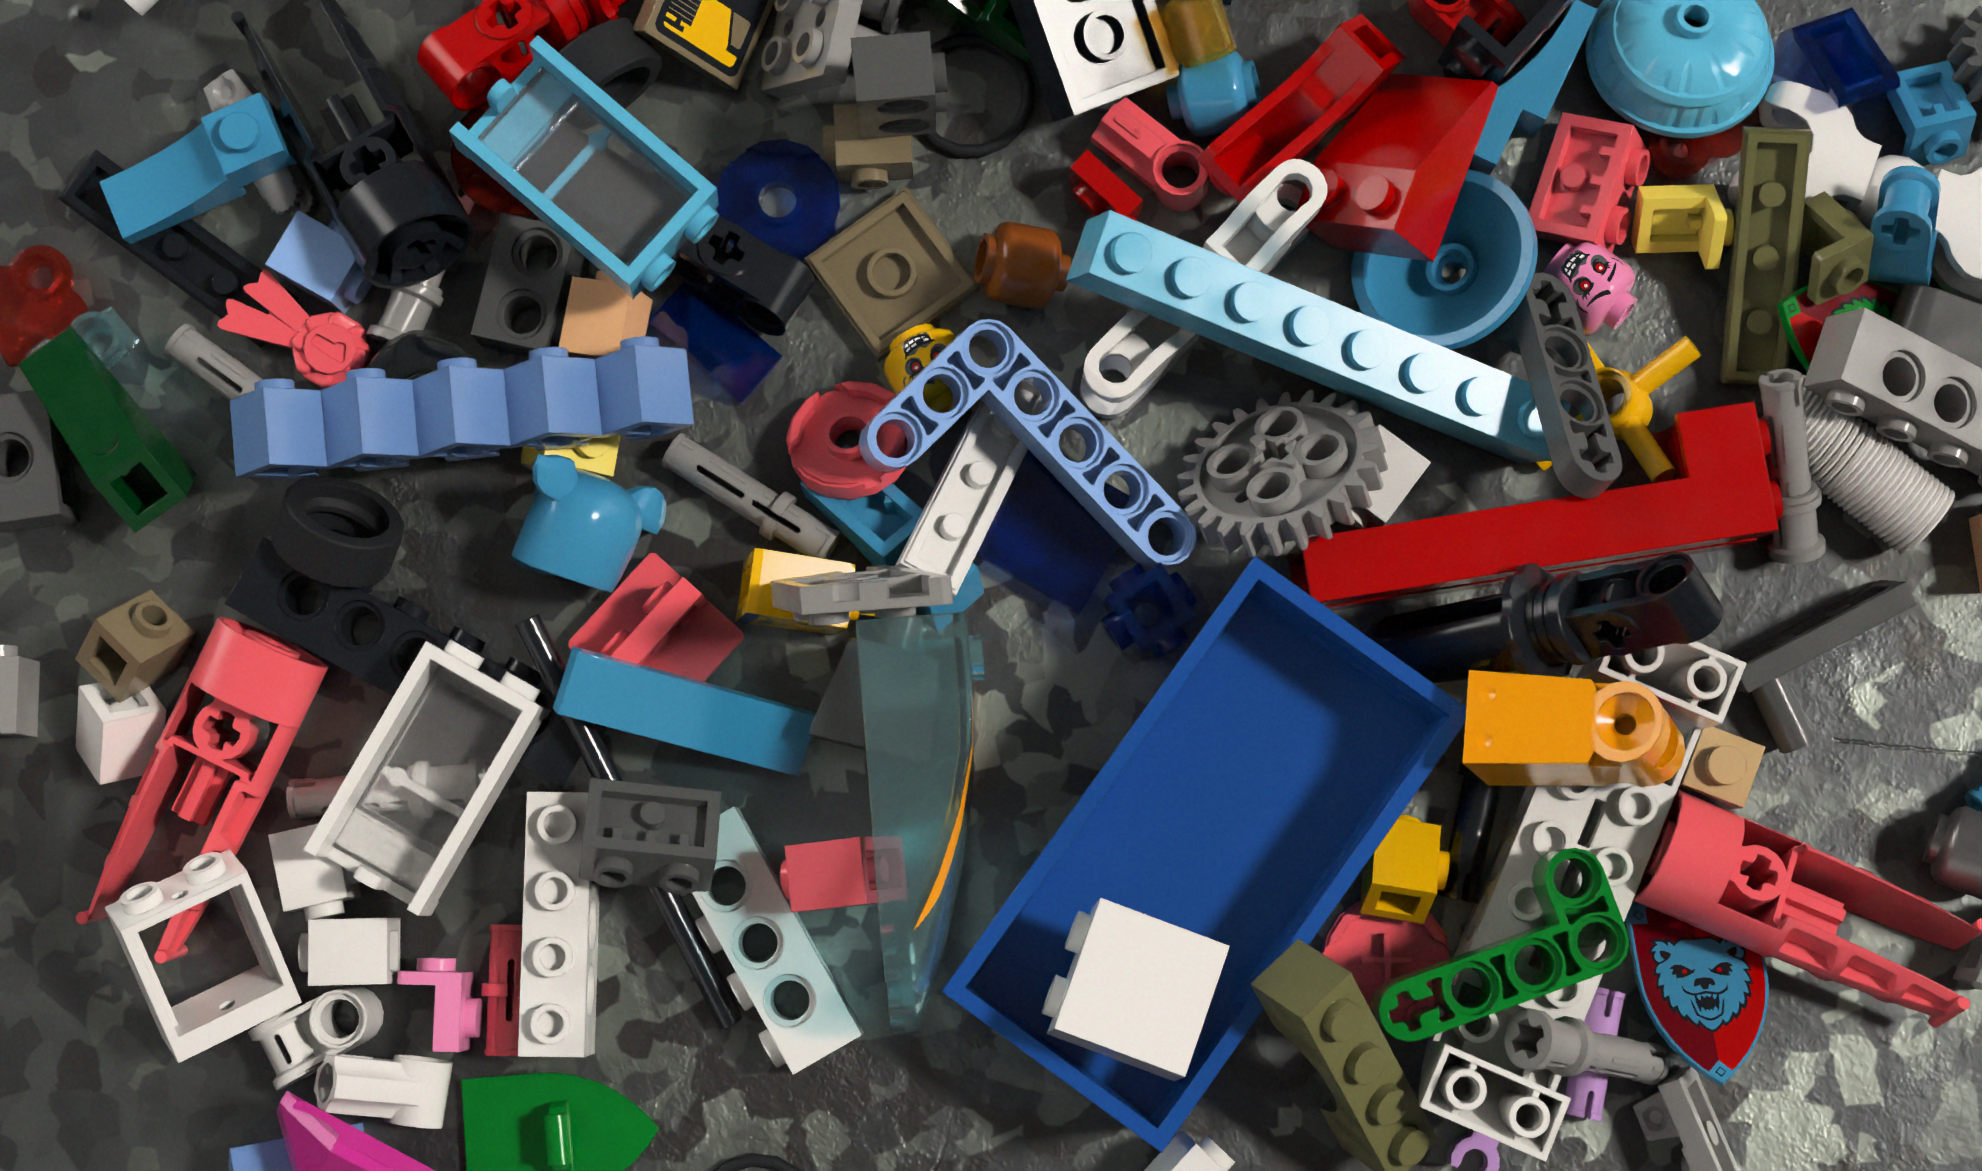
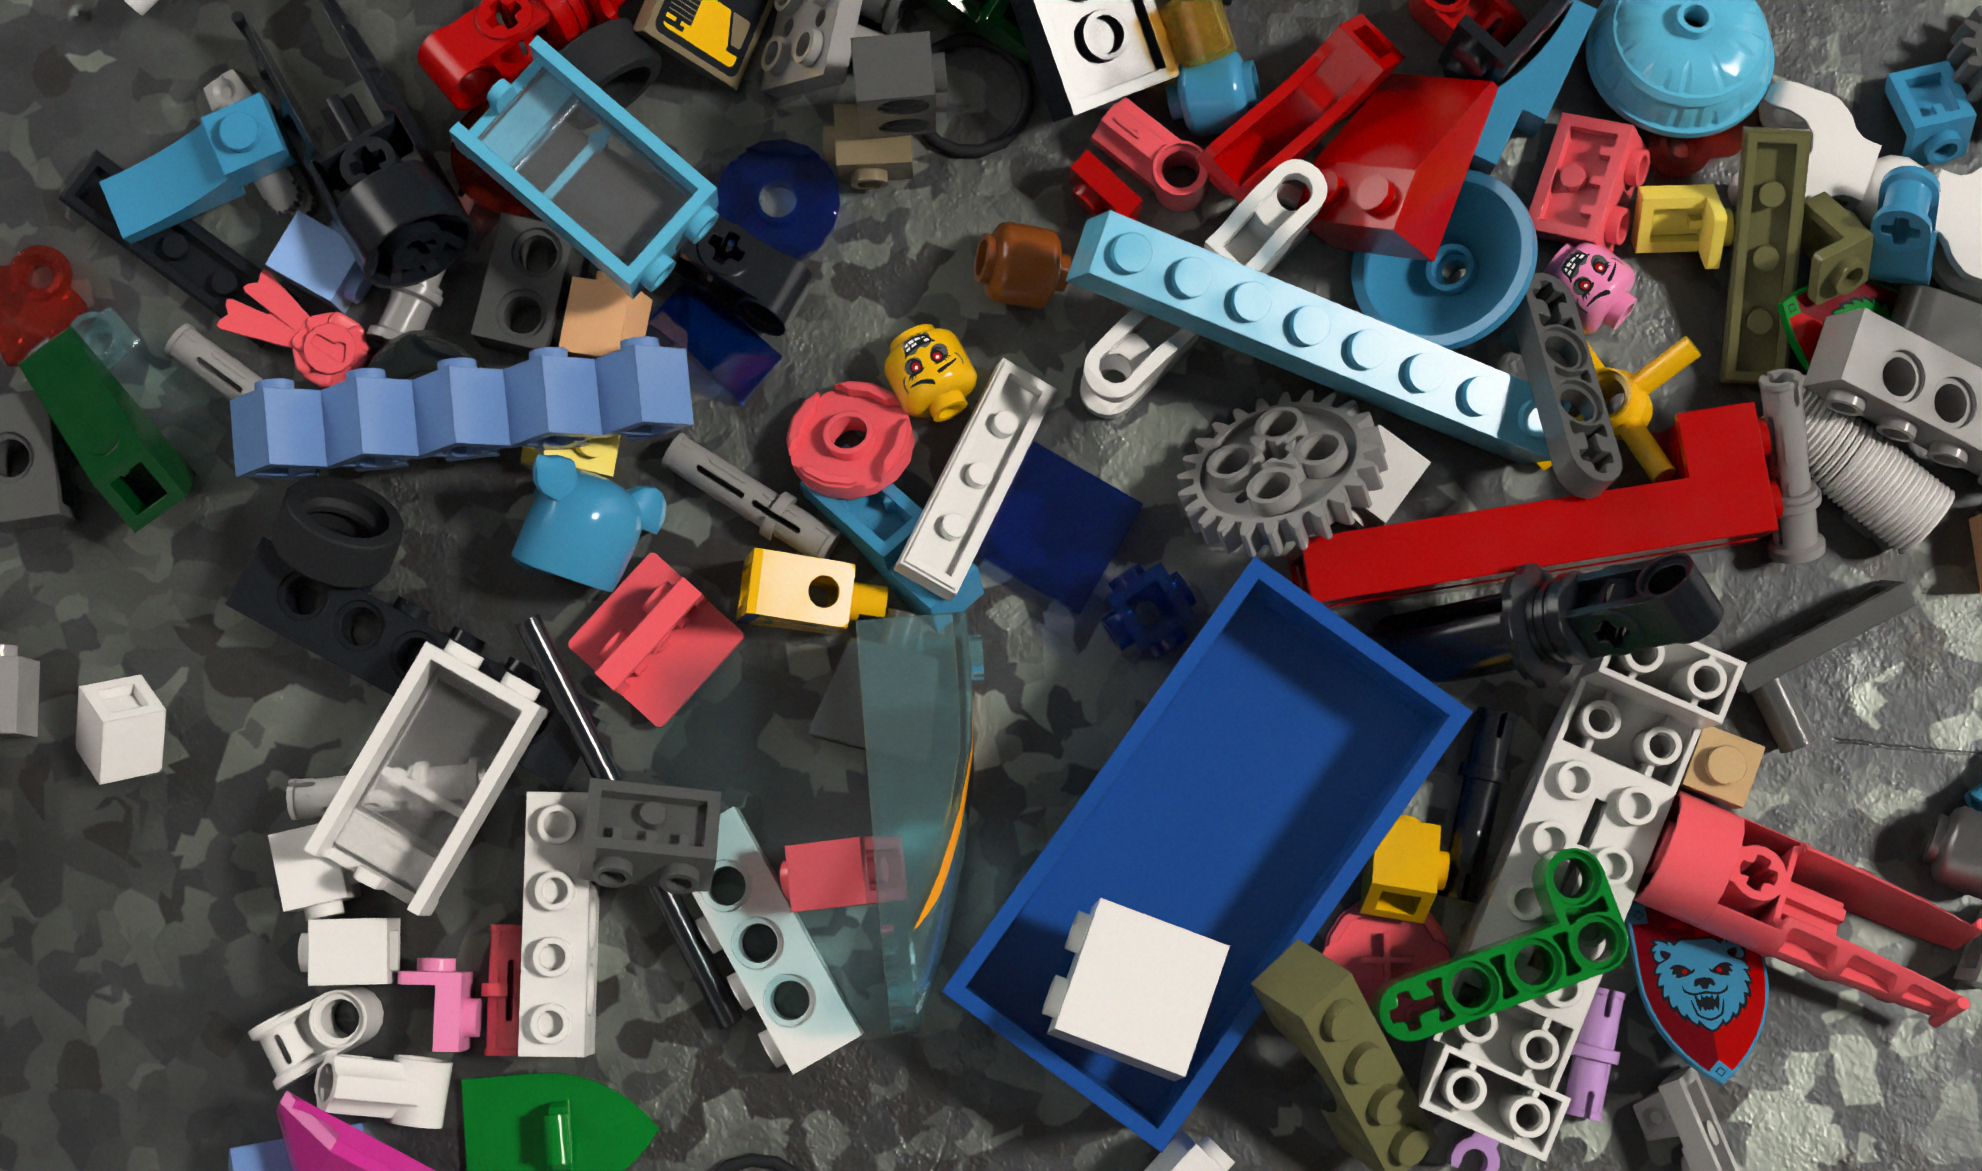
(134, 645): dark tan brick -> none
(229, 1005): white window -> none
(253, 682): coral piece -> none
(684, 711): dark azure tile -> none
(879, 591): light grey wing -> none
(891, 272): dark tan tile -> none
(1038, 433): light blue beam -> none
(1567, 732): light orange piece -> none
(1571, 1047): light grey pin -> none
(1847, 59): clear blue slope -> none

